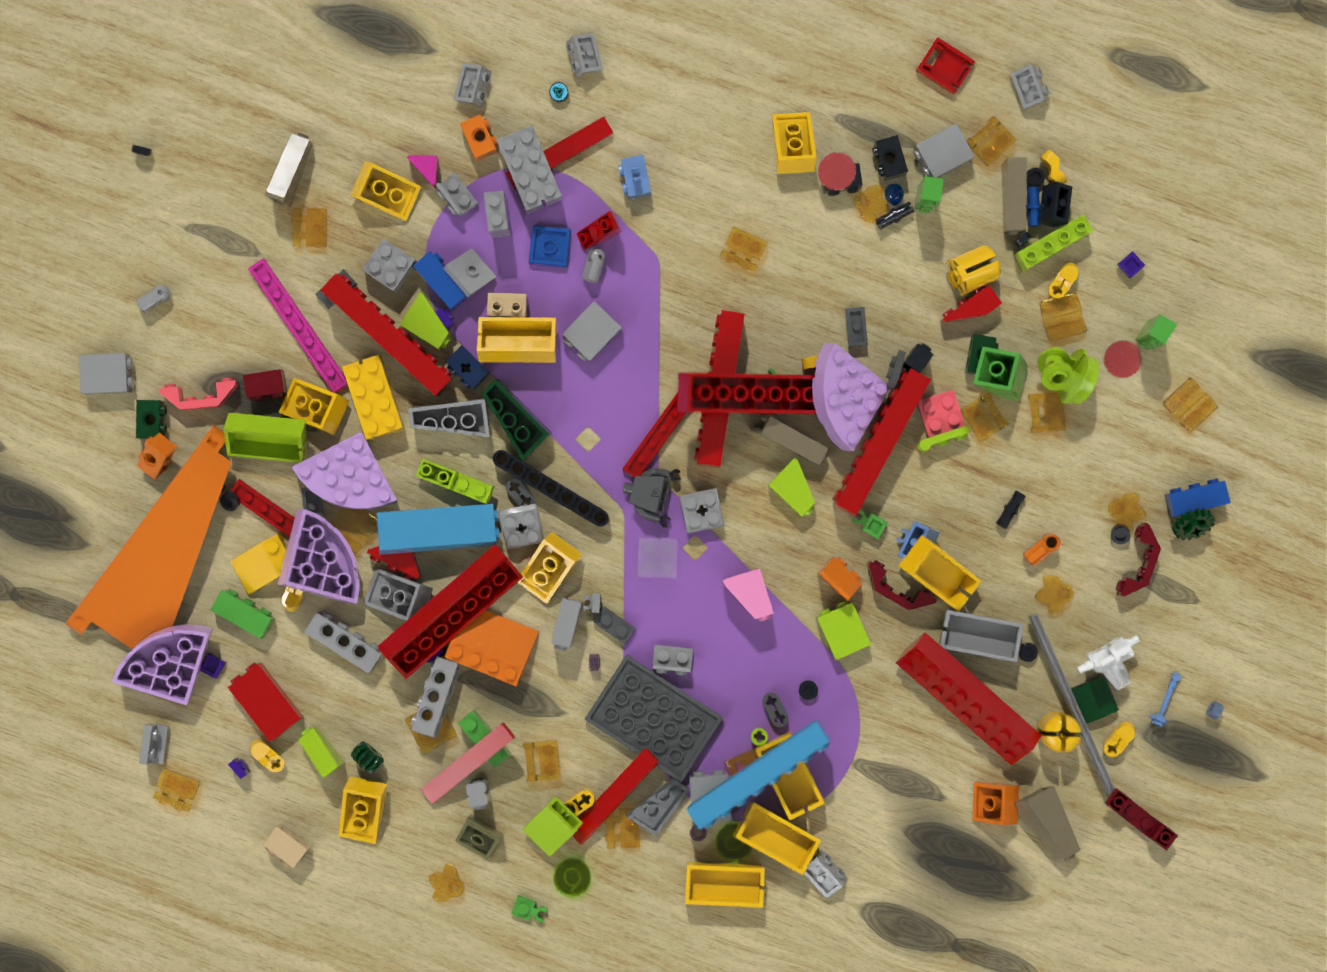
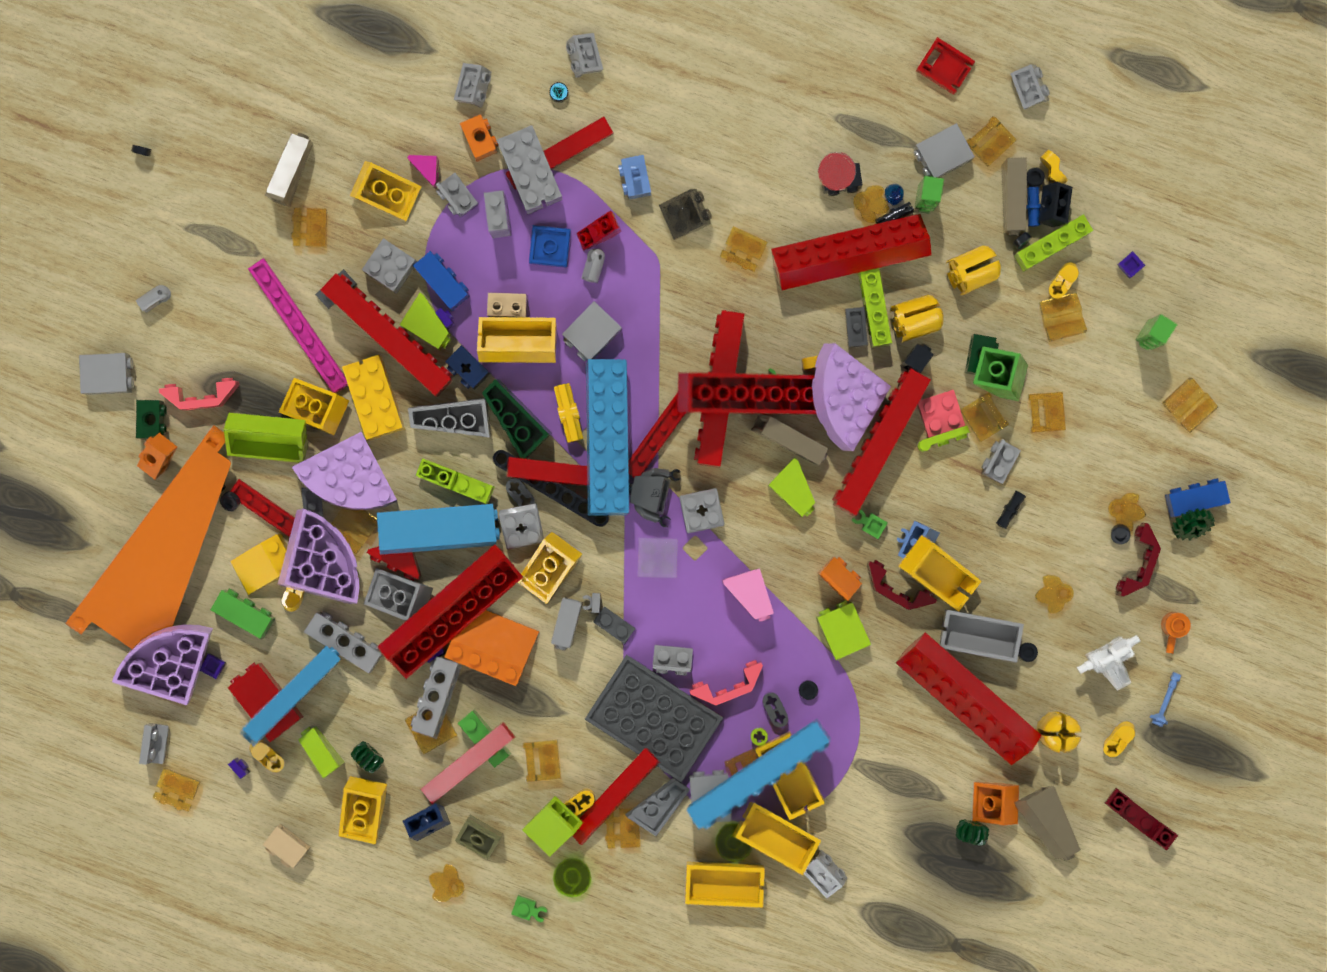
(265, 384): dark red brick -> none
(290, 695): none -> dark azure brick
(426, 822): none -> dark blue brick
(469, 272): light grey plate -> none
(478, 793): light grey brick -> none
(547, 471): none -> red tile
(568, 412): none -> yellow piece
(594, 662): clear purple axle -> none
(607, 437): none -> dark azure brick
(686, 213): none -> clear smoke plate
(701, 838): axle -> none
(703, 691): none -> coral slope
(794, 143): yellow slope -> none
(851, 252): none -> red brick
(875, 308): none -> lime brick
(892, 147): black brick -> none
(894, 373): dark grey plate -> none
(917, 317): none -> yellow cylinder
(972, 832): none -> dark green gear
(977, 306): red slope -> none
(1001, 461): none -> light grey bracket
(1041, 550): orange piece -> none
(1069, 375): lime piece -> none
(1070, 699): light grey axle -> none
(1094, 699): dark green slope -> none
(1122, 359): clear tile -> none
(1175, 626): none -> orange piece
(1214, 710): sand blue axle -> none

